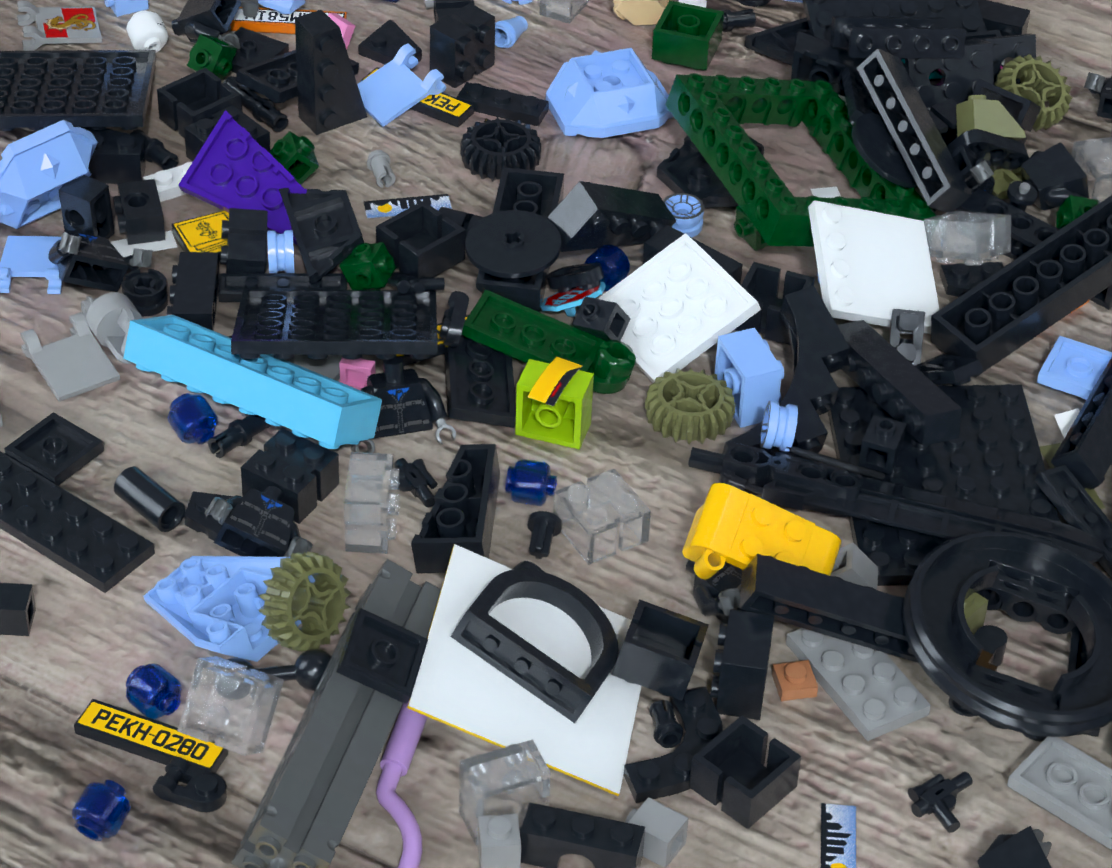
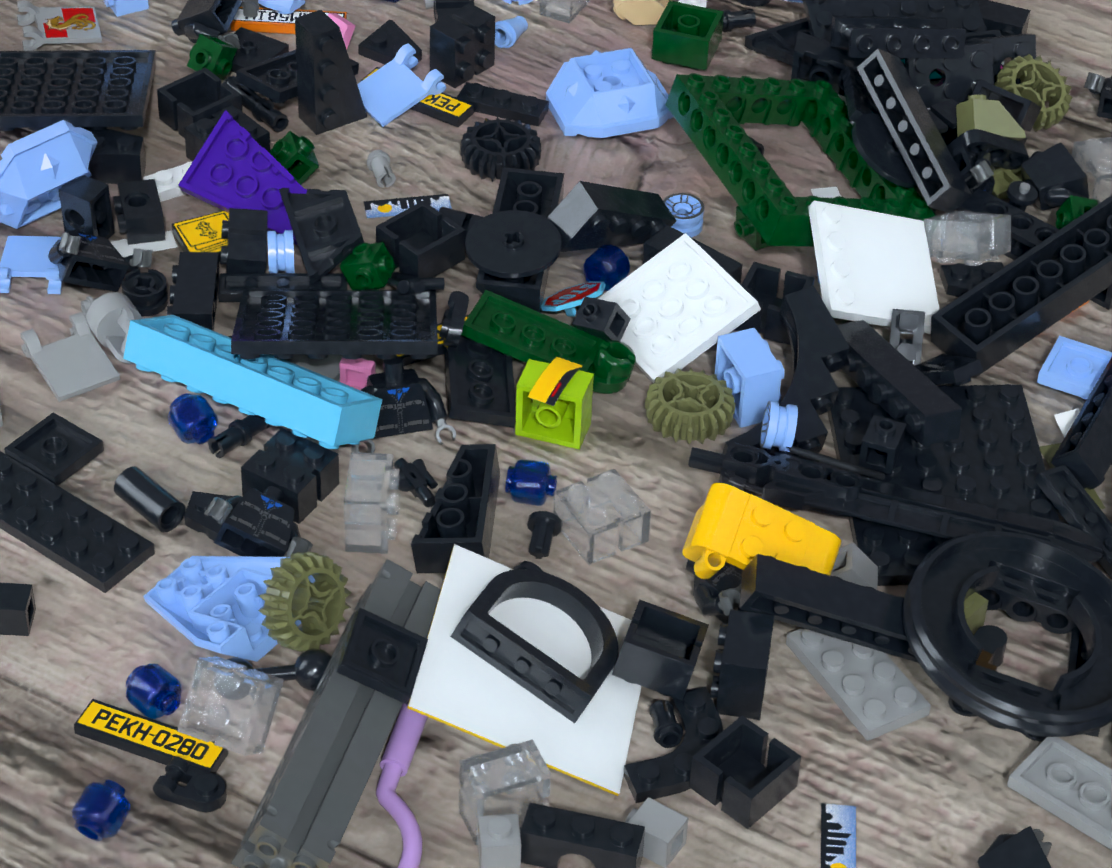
(147, 31): white head -> none
(156, 152): black pin -> none
(570, 277): black plate -> none
(691, 174): black wing -> none
(794, 680): nougat plate -> none
(939, 797): black piece -> none

